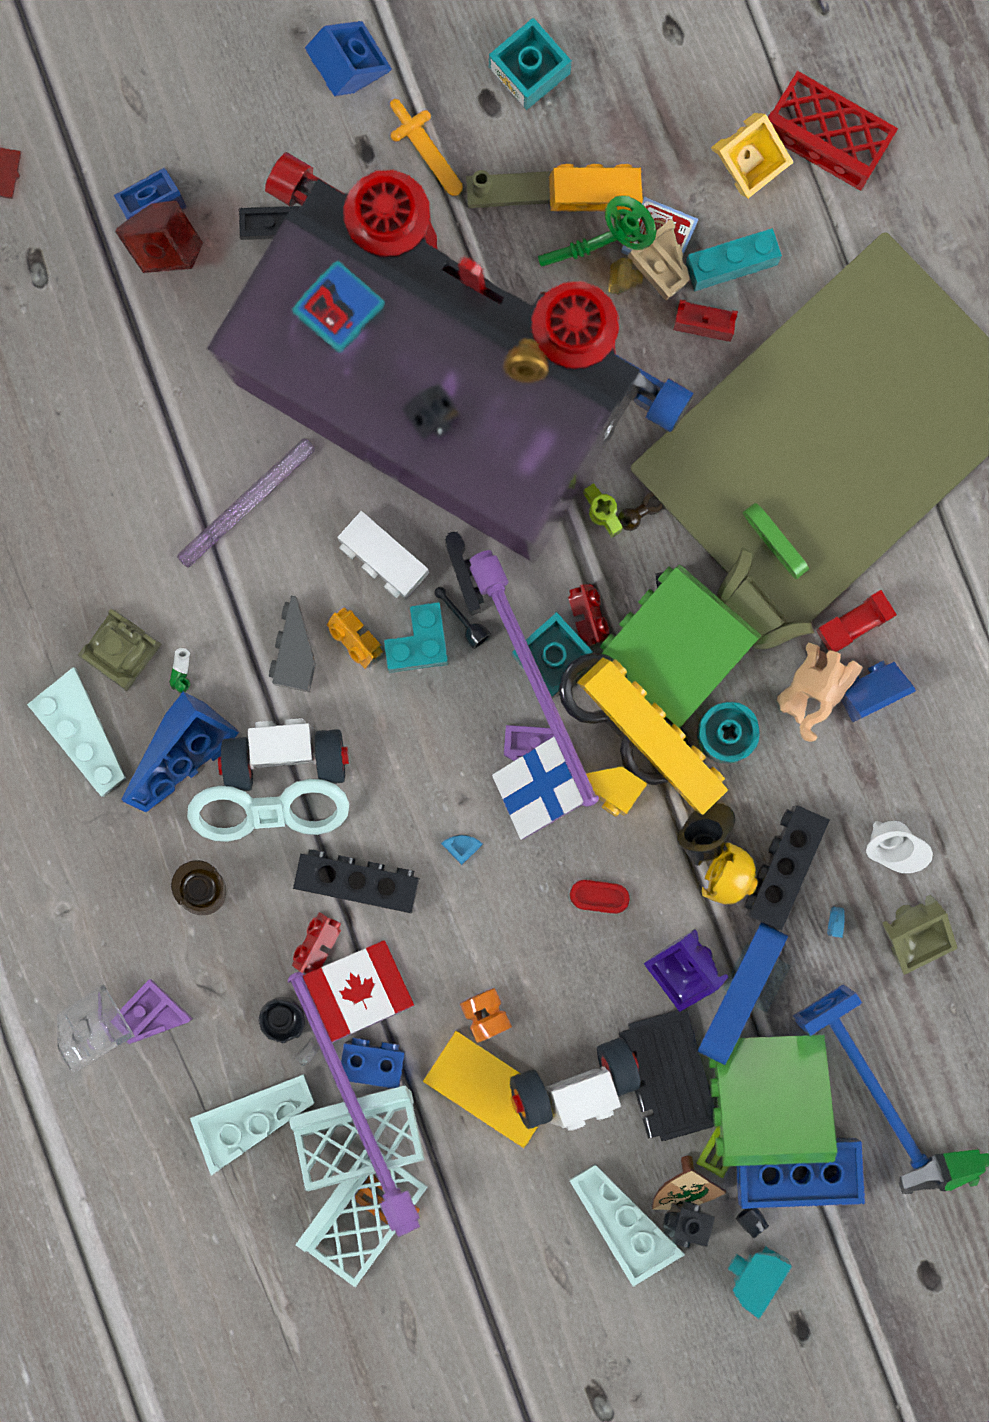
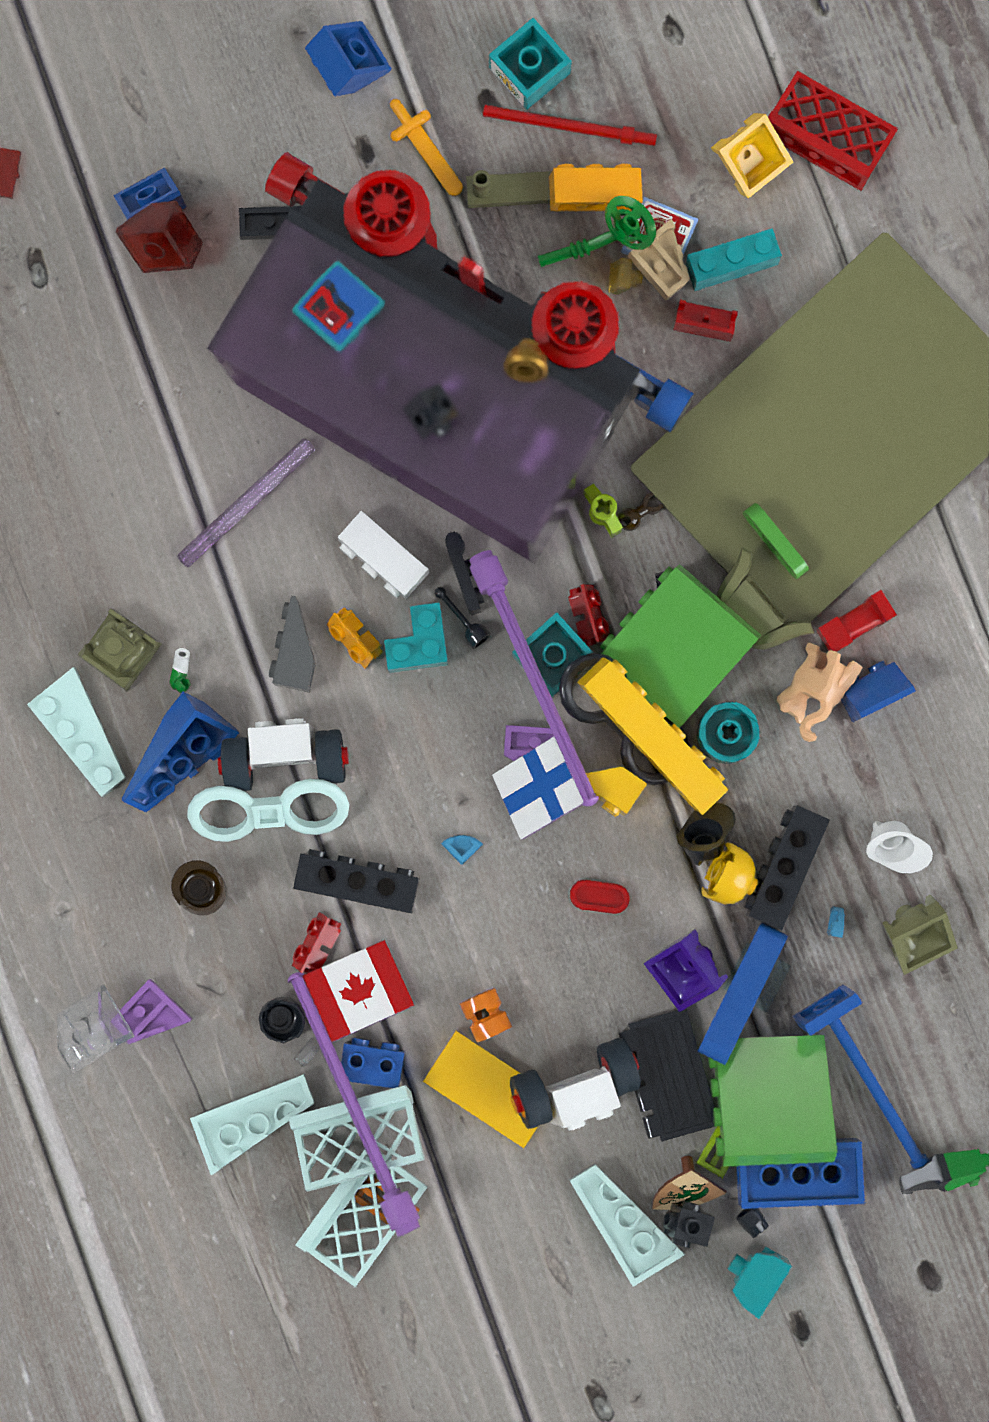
(626, 134): none -> red bar

